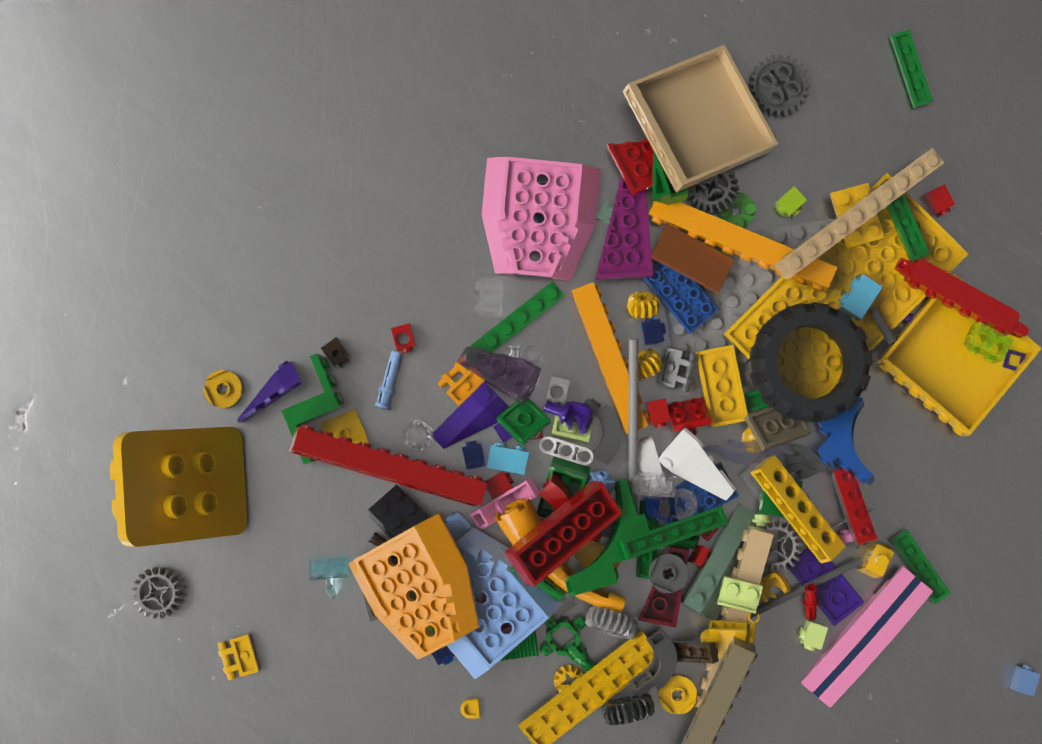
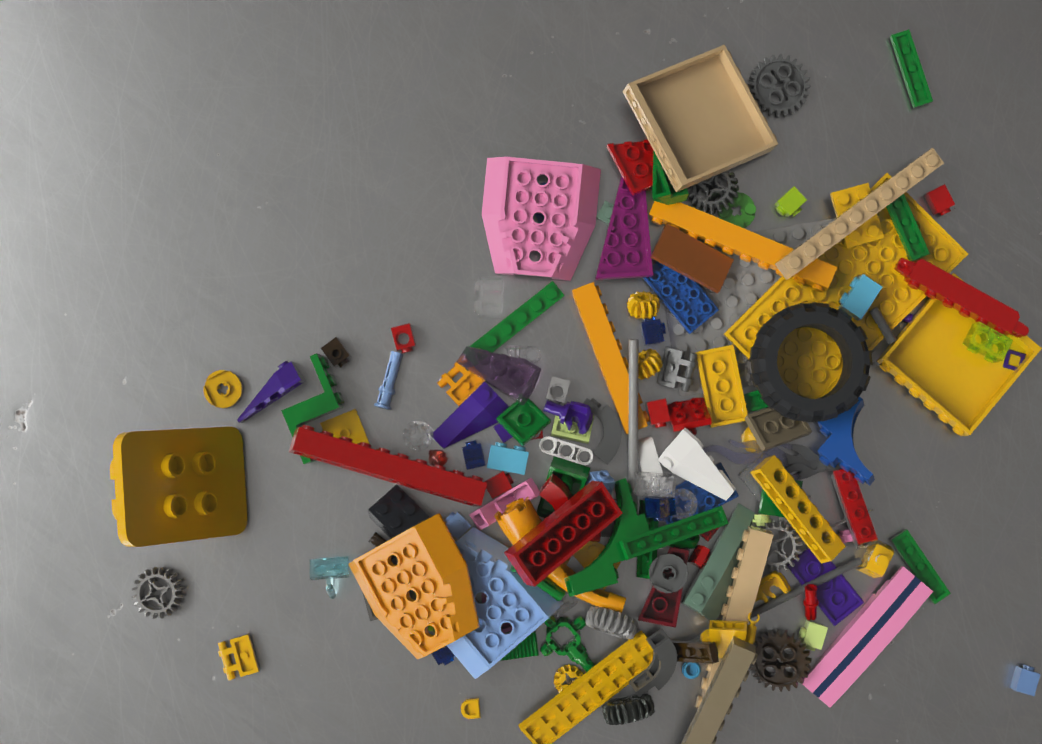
(437, 457): none -> clear red plate
(688, 694): yellow plate -> none
(691, 670): none -> dark azure plate
(739, 594): yellowish green plate -> none
(781, 677): none -> dark brown gear

